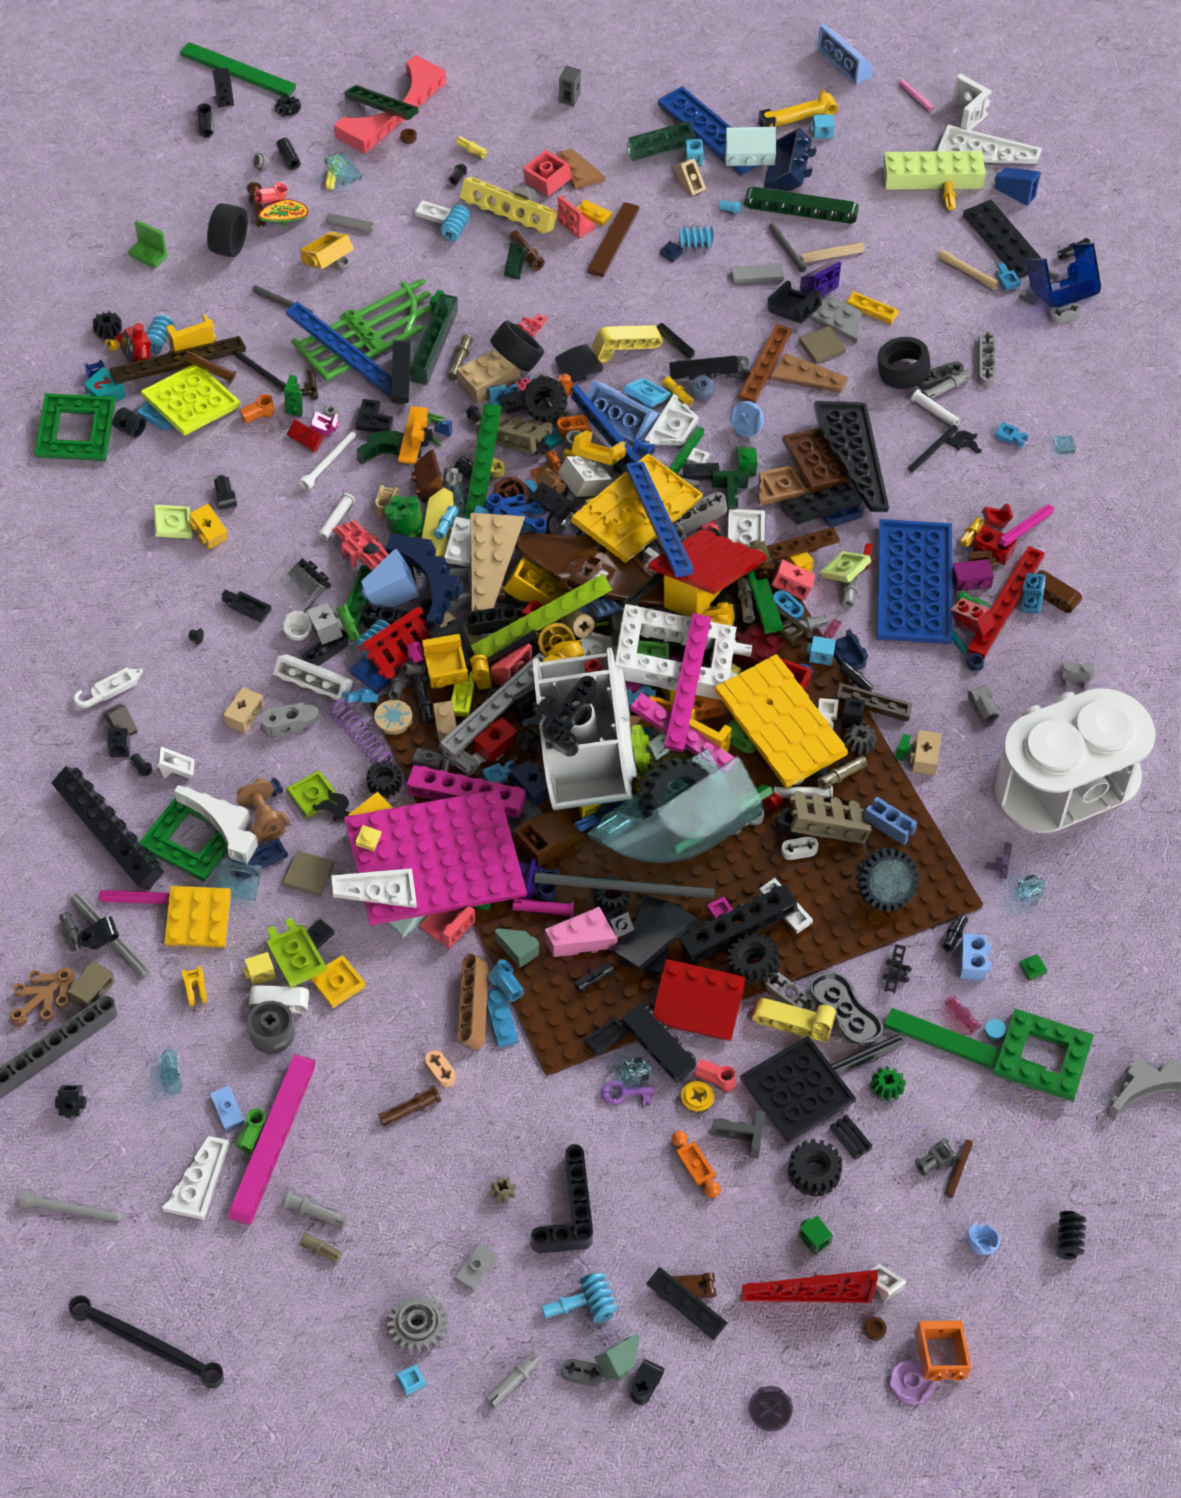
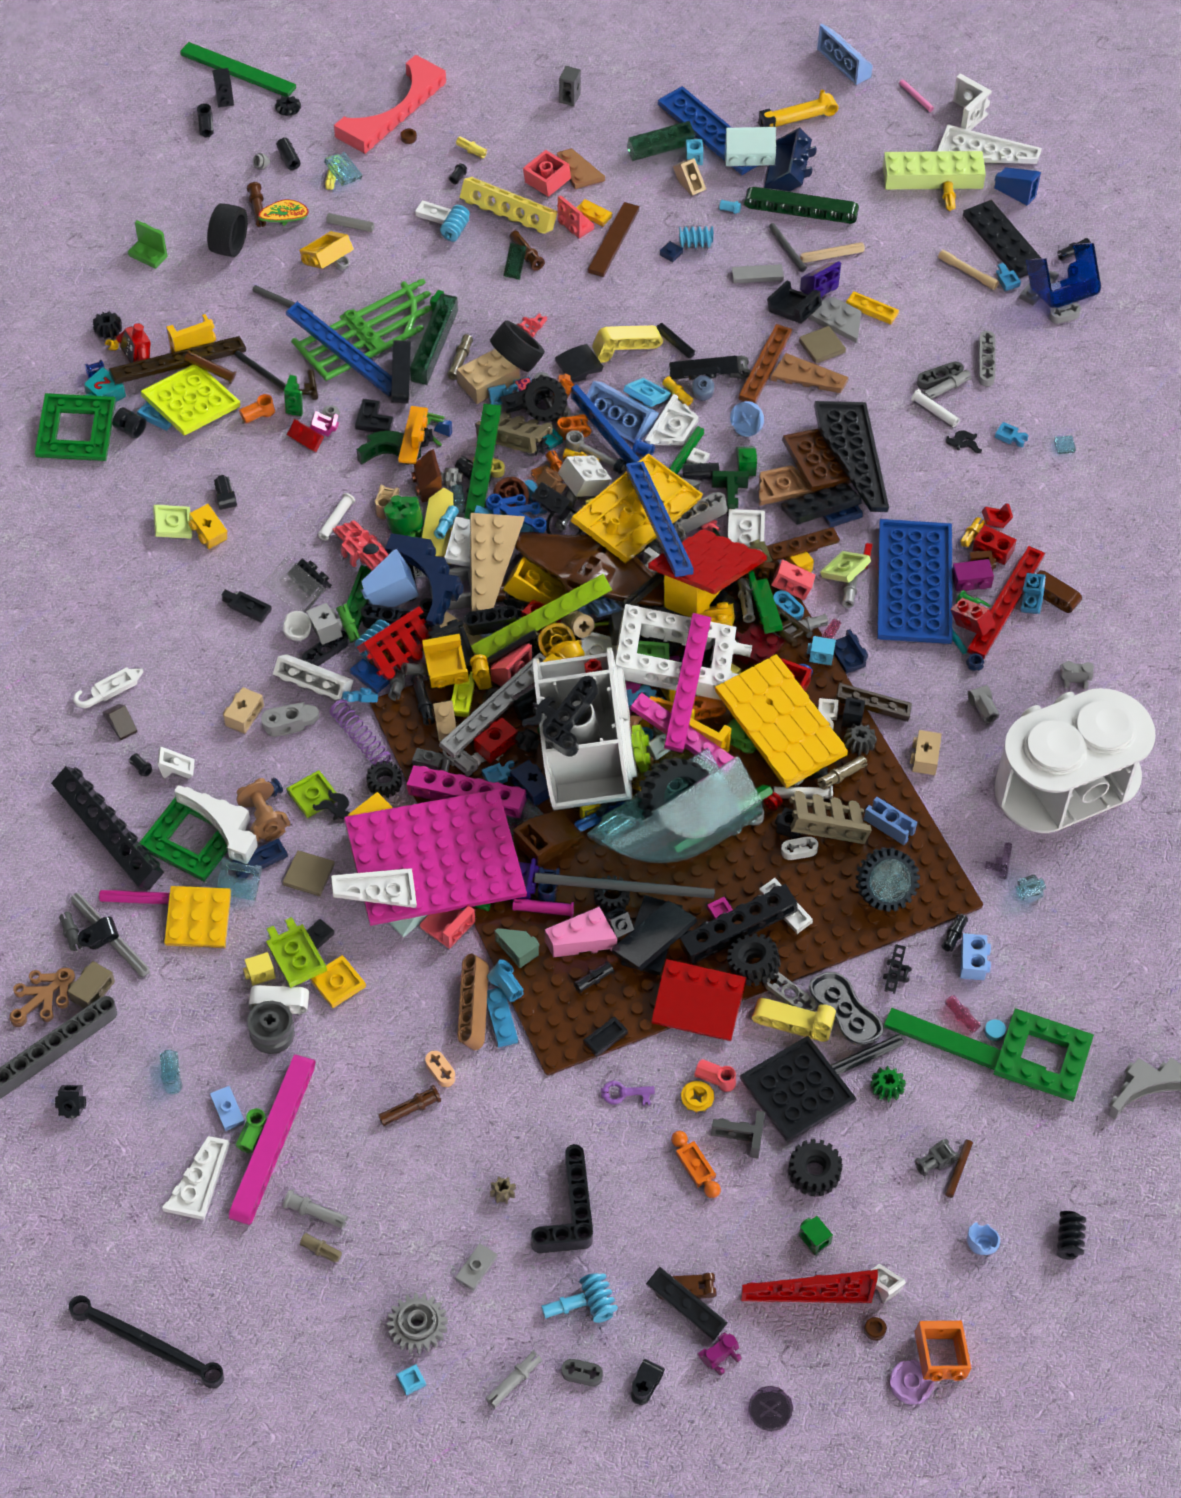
(28, 1200): light grey piece -> none
(118, 742): black brick -> none
(158, 332): medium azure piece -> none
(191, 979): yellow piece -> none
(196, 635): black piece -> none
(271, 194): coral piece -> none
(307, 481): white piece -> none
(368, 838): light yellow plate -> none
(381, 102): dark green plate -> none
(393, 717): tan tile -> none
(415, 652): dark pink plate -> none
(474, 414): black pin -> none
(528, 193): light grey slope -> none
(583, 447): yellow panel -> none
(618, 1358): sand green slope -> none
(635, 1071): clear light blue head -> none
(659, 1042): black brick -> none
(719, 1352): none -> magenta piece
(822, 126): medium azure brick -> none
(840, 1123): black tile -> none
(856, 677): black pin -> none
(900, 349): black tyre -> none
(903, 747): green plate -> none
(933, 448): black bar -> none
(1026, 525): dark pink axle -> none
(1033, 967): green plate -> none

